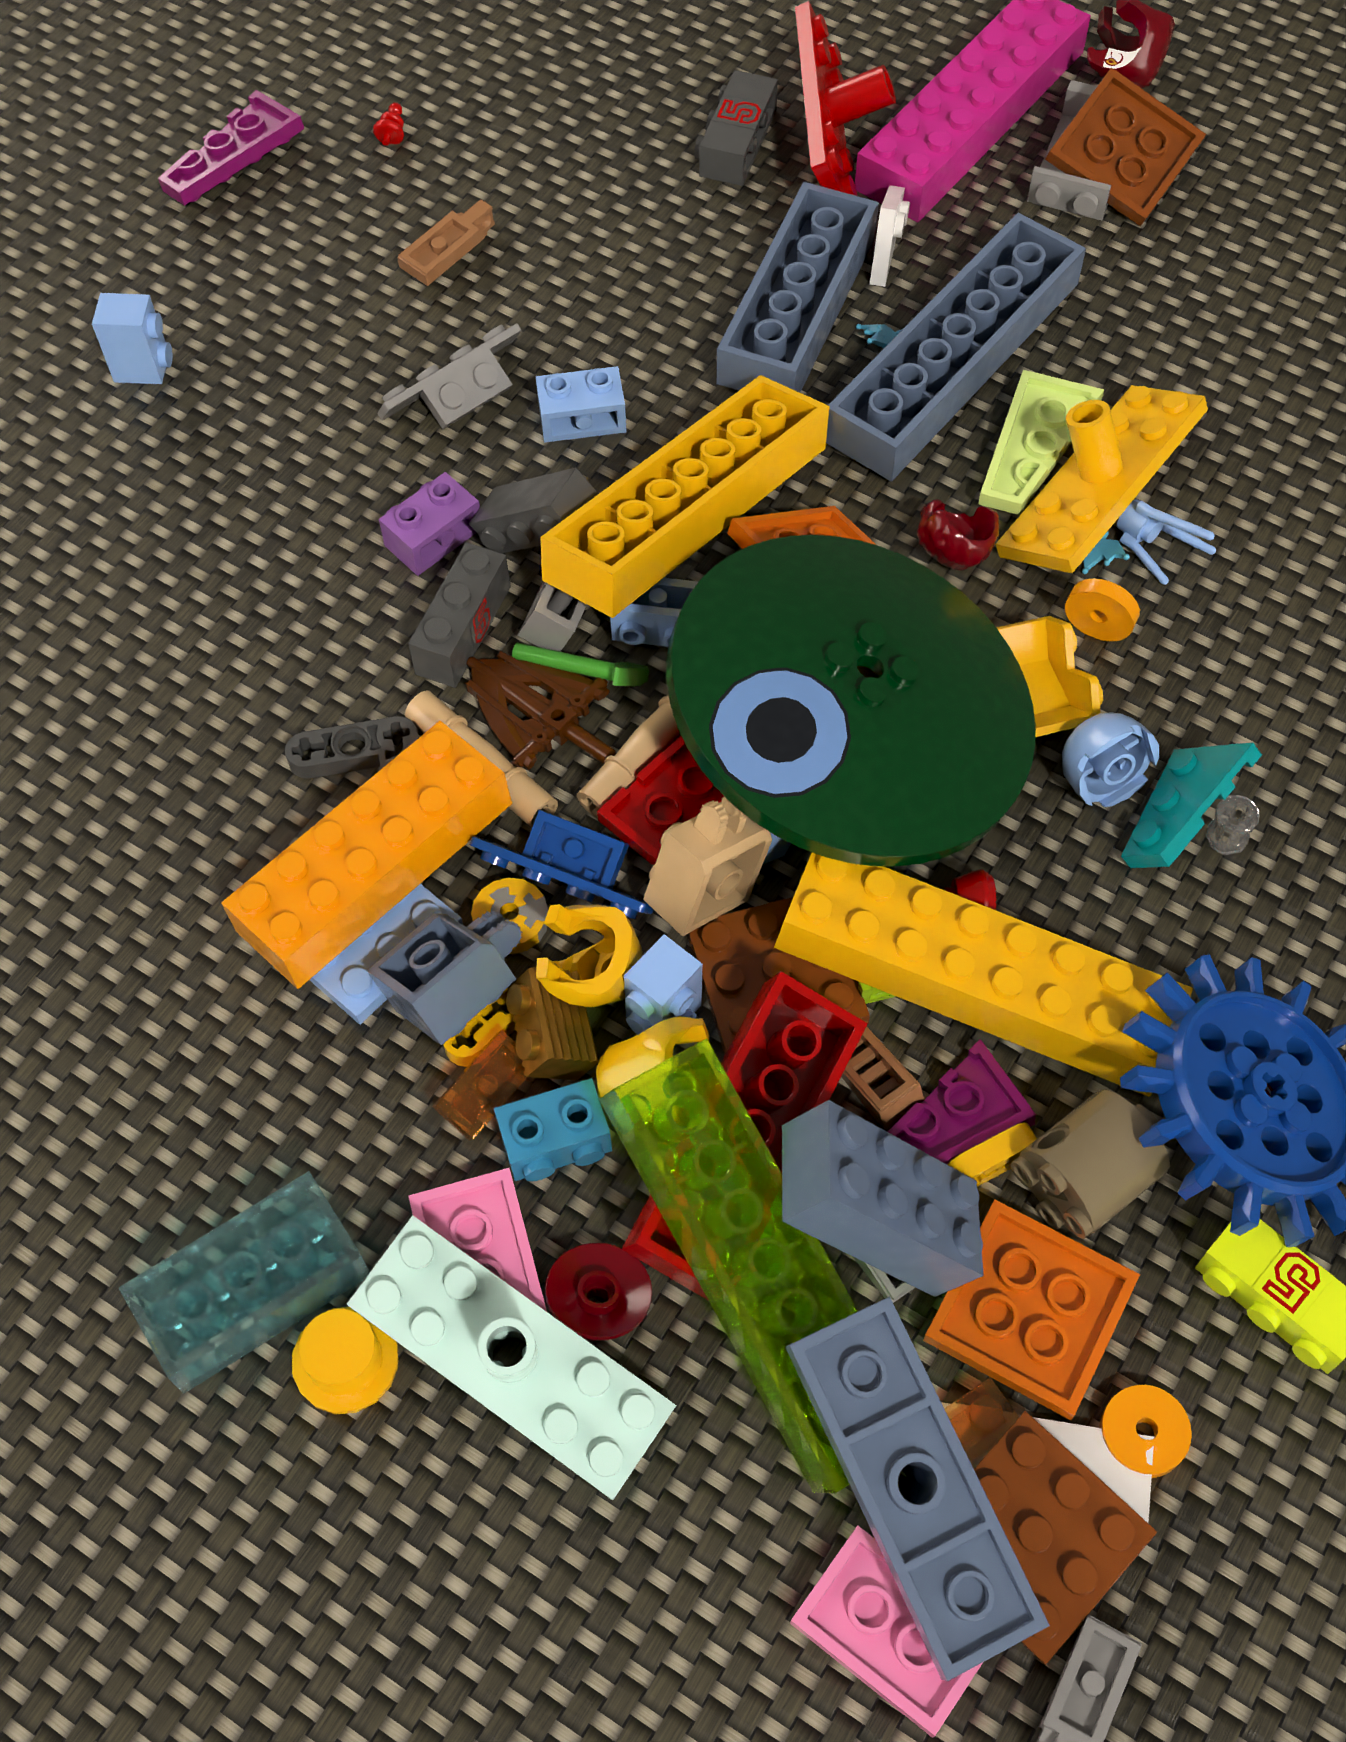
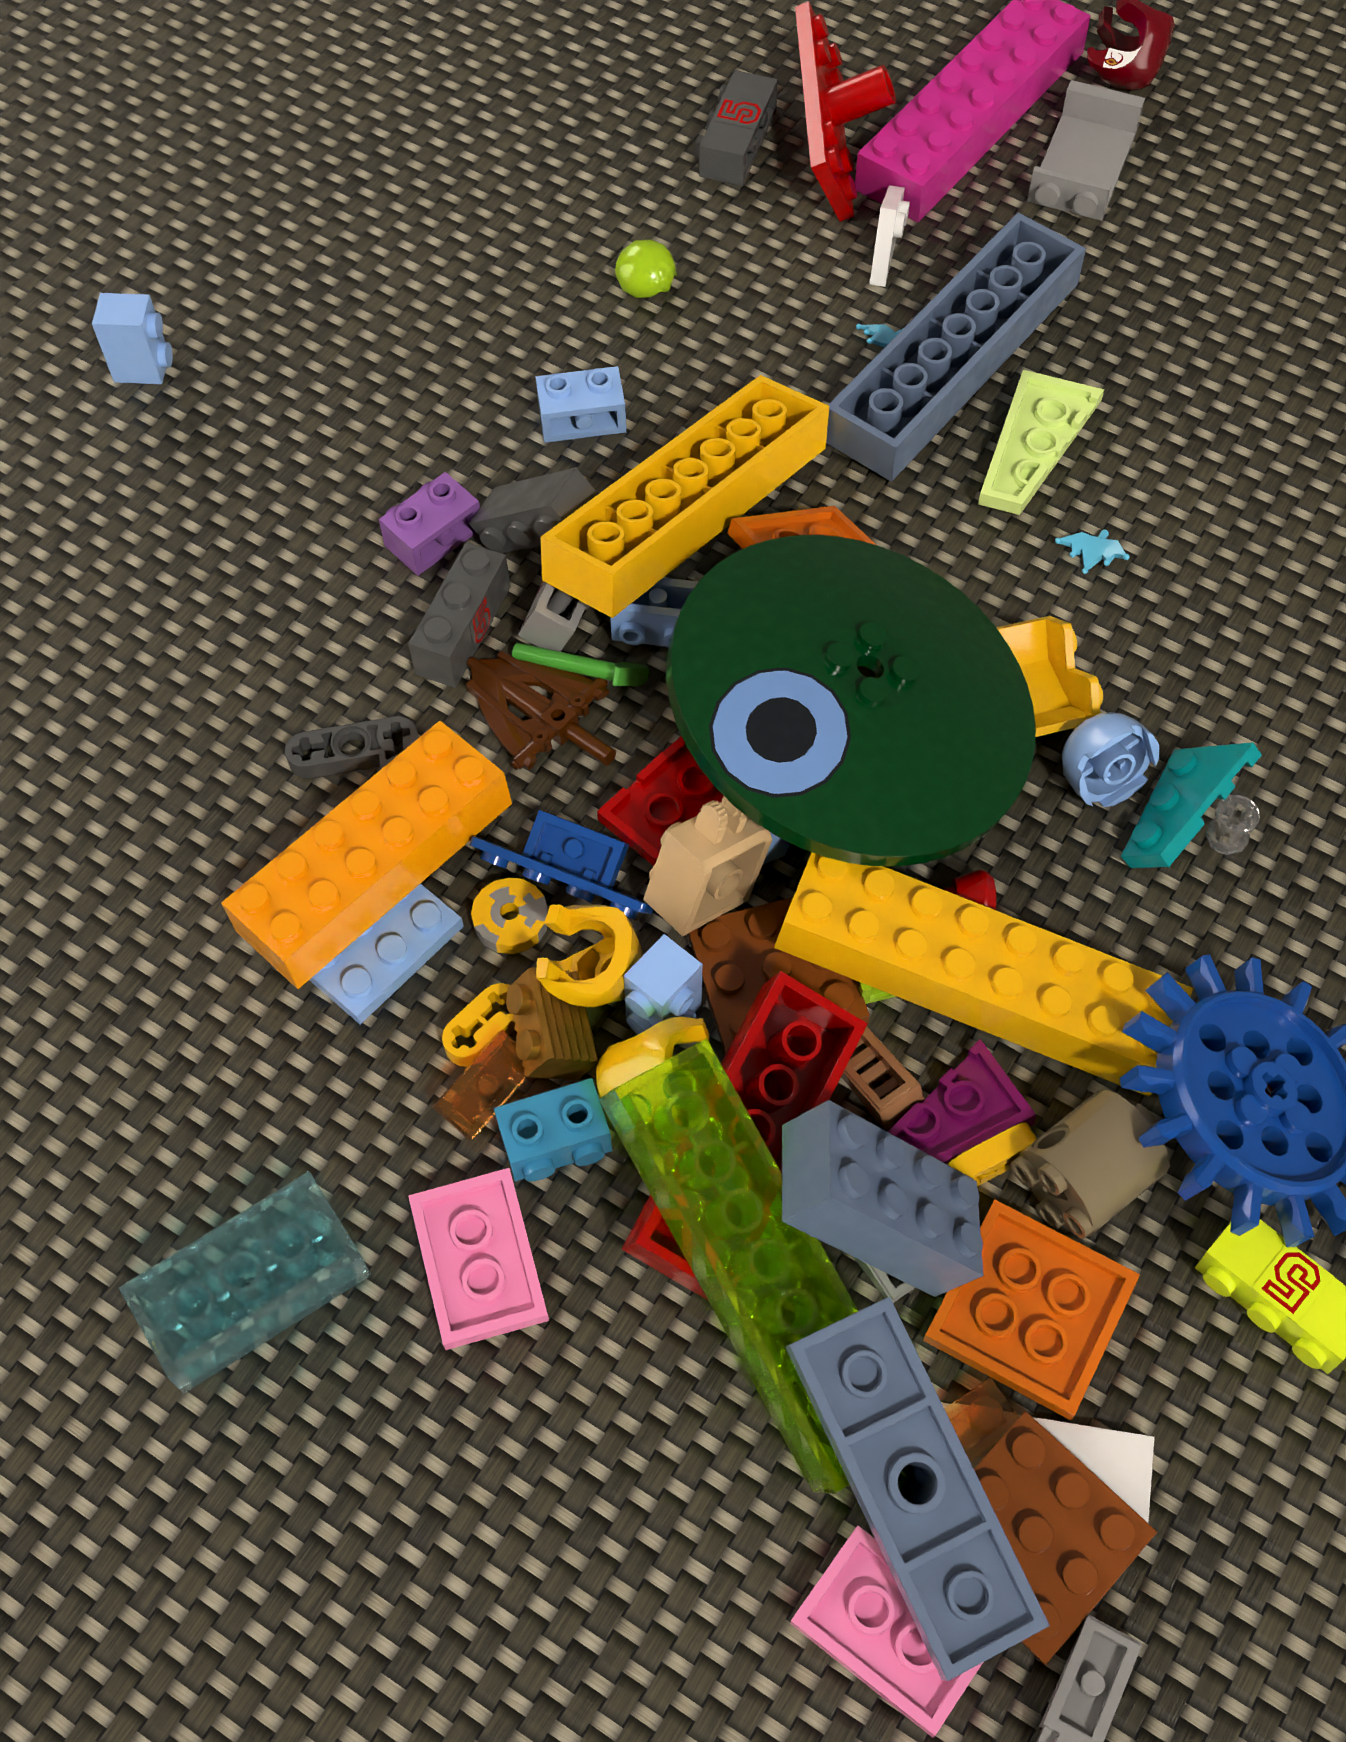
(240, 143): magenta wing -> none
(343, 1362): yellow piece -> none
(389, 127): red hair -> none
(446, 242): medium nougat hinge -> none
(447, 971): sand blue hinge -> none
(461, 385): light grey bracket -> none
(525, 793): tan piece -> none
(561, 1391): light aqua plate -> none
(600, 1272): dark red dish -> none
(637, 752): tan piece -> none
(645, 268): none -> lime hair
(798, 289): sand blue brick -> none
(956, 537): dark red hair -> none
(1102, 609): light orange piece -> none
(1109, 467): yellow plate -> none
(1126, 142): dark orange plate -> none
(1144, 523): light blue plant -> none
(1162, 1413): light orange piece -> none

